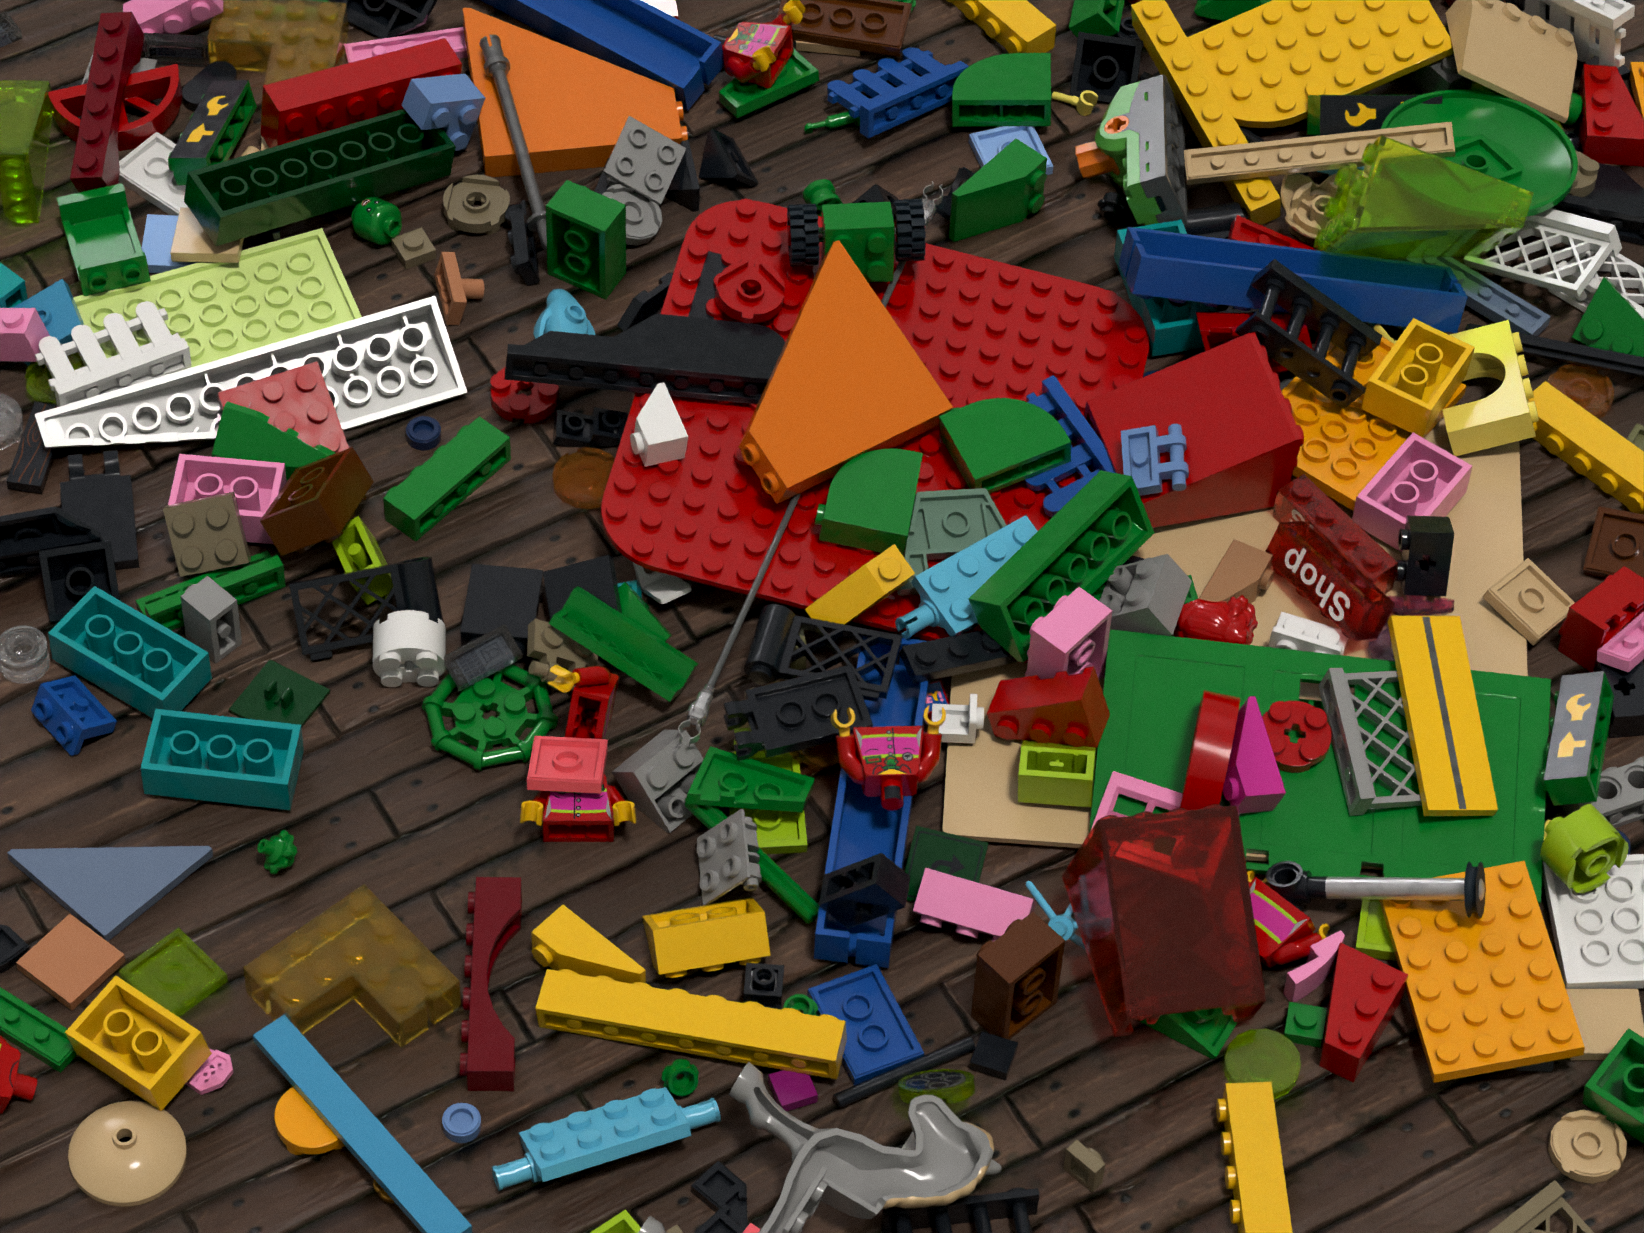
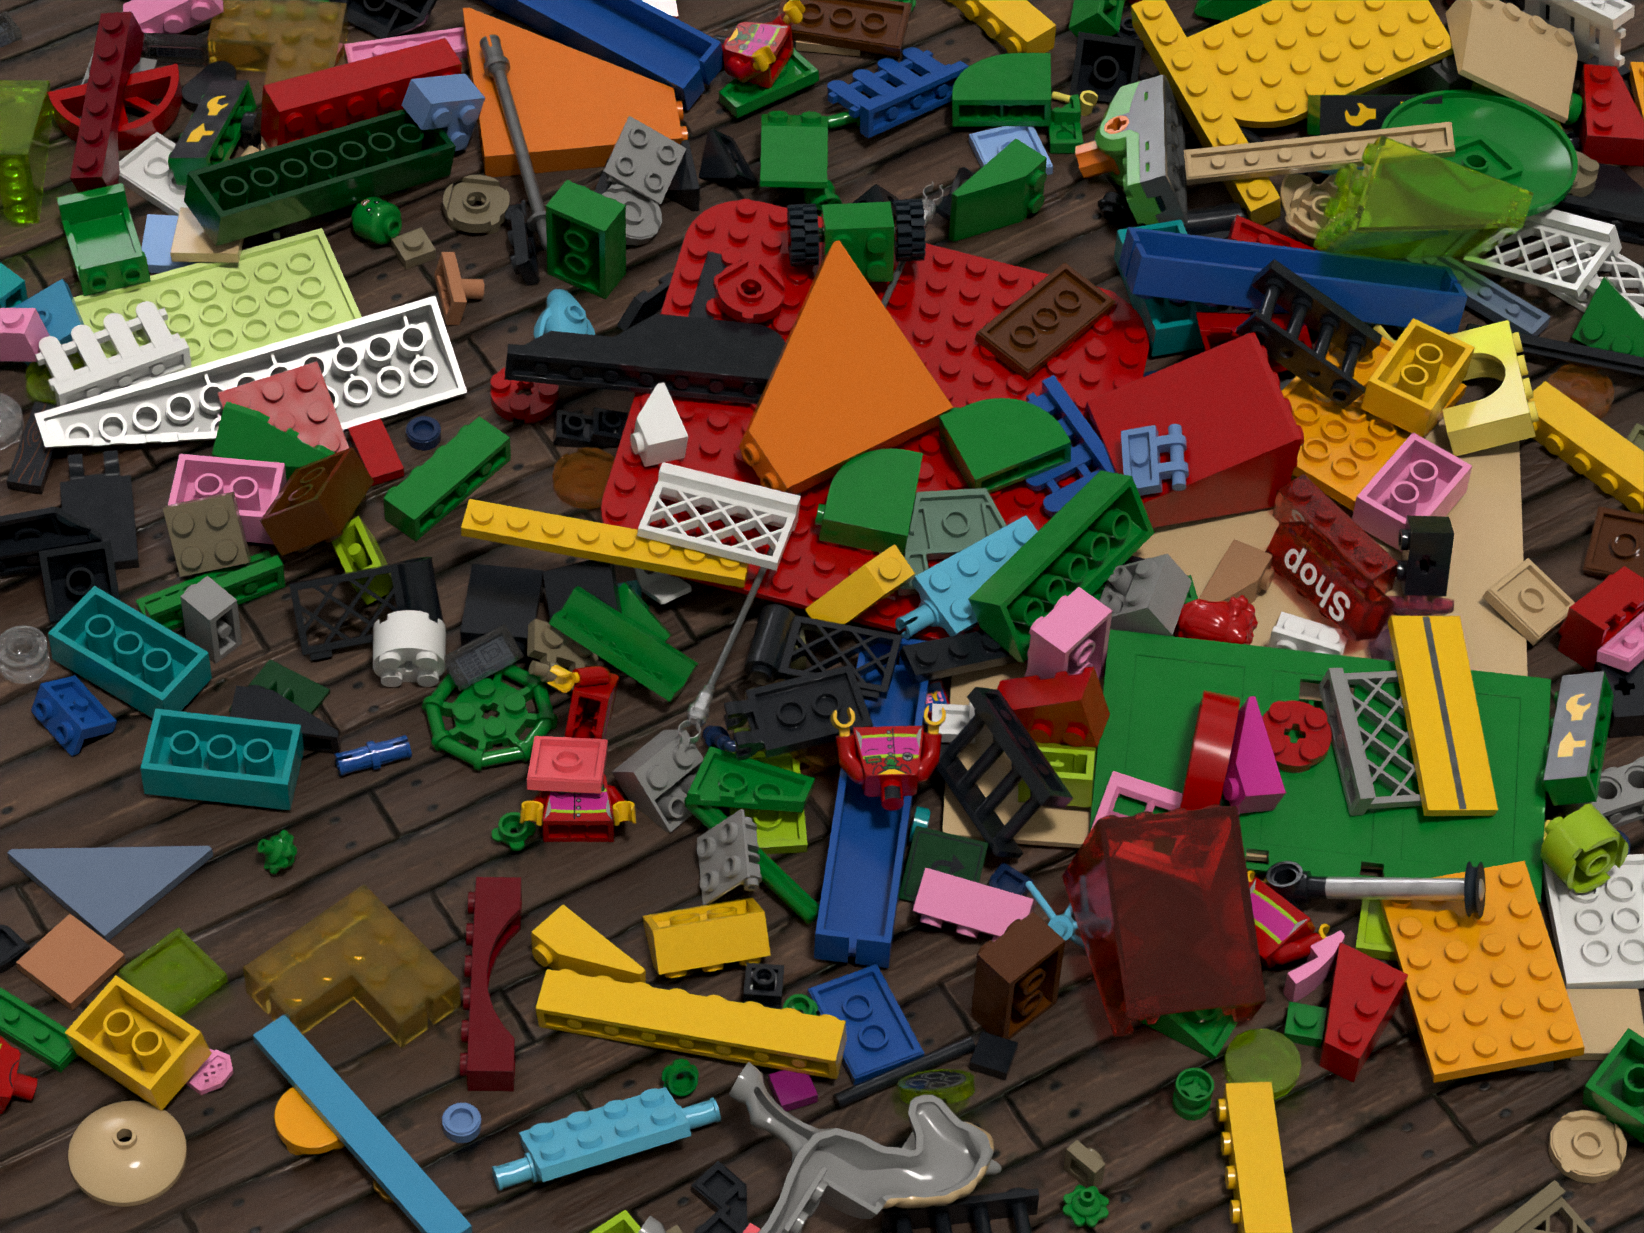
(251, 129): none -> black tile
(267, 705): none -> black slope
(373, 755): none -> blue pin
(376, 451): none -> red tile
(511, 822): none -> green plate
(595, 542): none -> yellow plate
(719, 738): none -> dark blue piece
(723, 498): none -> white fence
(794, 150): none -> green slope
(864, 890): black brick -> none
(920, 818): none -> teal tile
(1009, 880): none -> dark blue tile
(1027, 764): none -> black fence
(1045, 321): none -> reddish brown tile
(1065, 127): none -> green slope
(1085, 1206): none -> green plant
(1193, 1094): none -> green wheel

